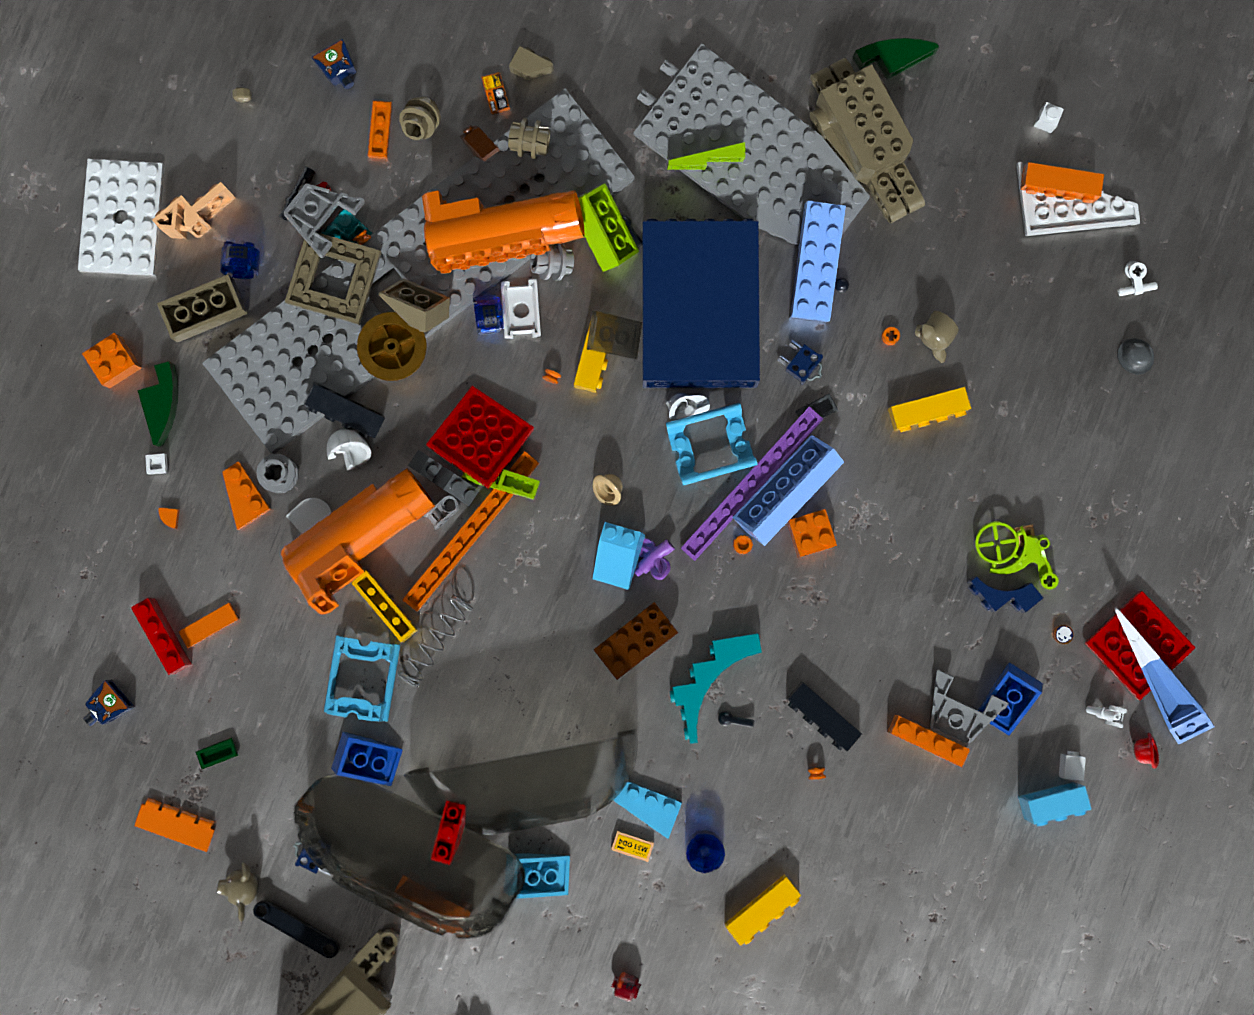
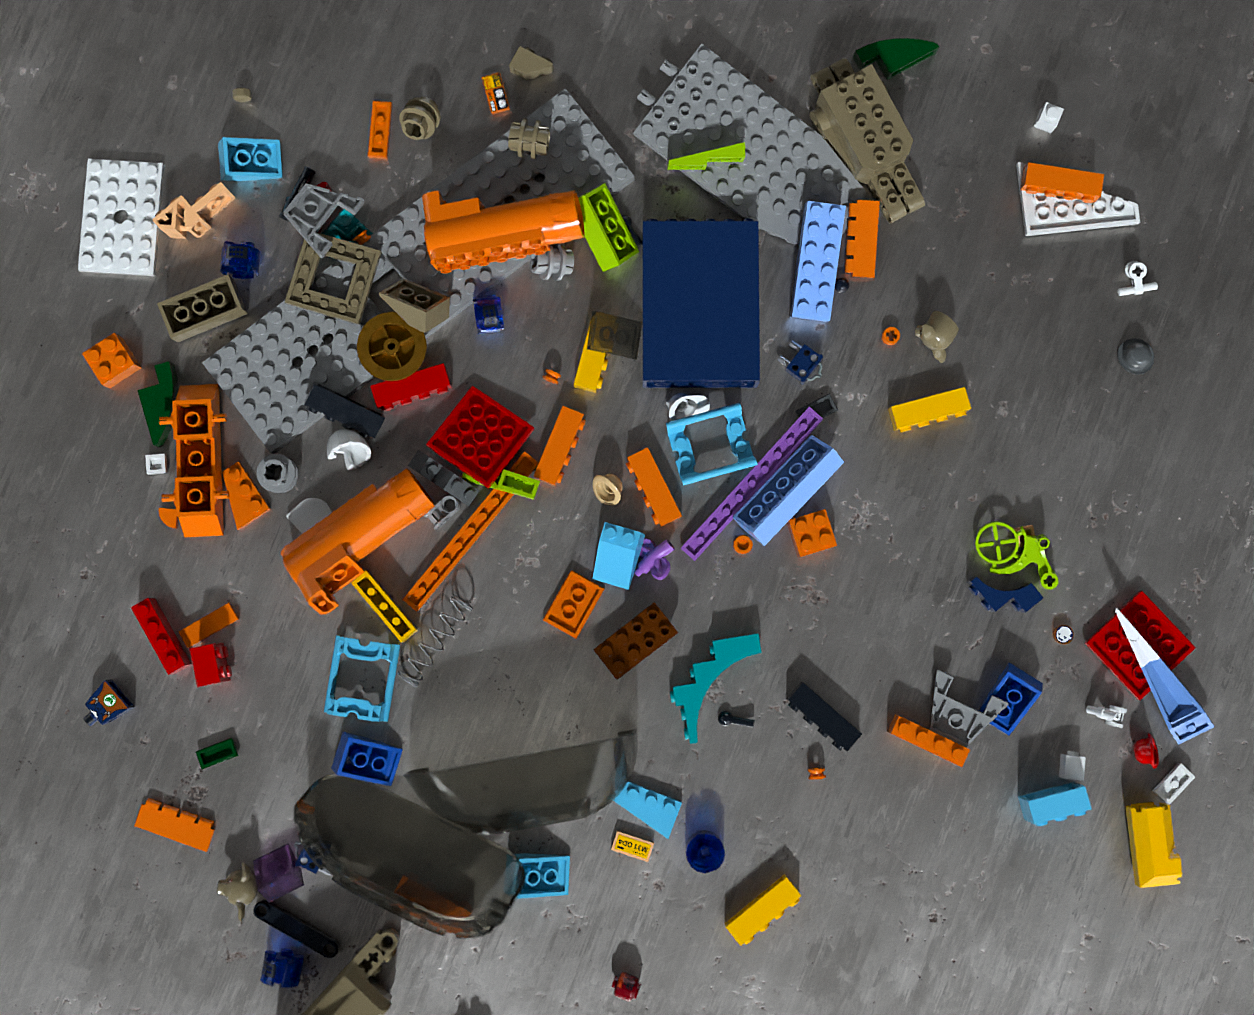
(198, 457): none -> orange piece
(210, 664): none -> red brick
(249, 159): none -> medium azure slope
(277, 873): none -> clear purple slope
(282, 968): none -> clear blue brick
(336, 64): torso -> none
(418, 385): none -> red brick
(449, 832): red slope -> none
(479, 143): reddish brown slope -> none
(520, 294): white piece -> none
(559, 446): none -> orange brick
(573, 604): none -> orange tile
(654, 487): none -> orange brick
(865, 233): none -> orange windscreen
(1152, 845): none -> yellow brick
(1173, 783): none -> white plate

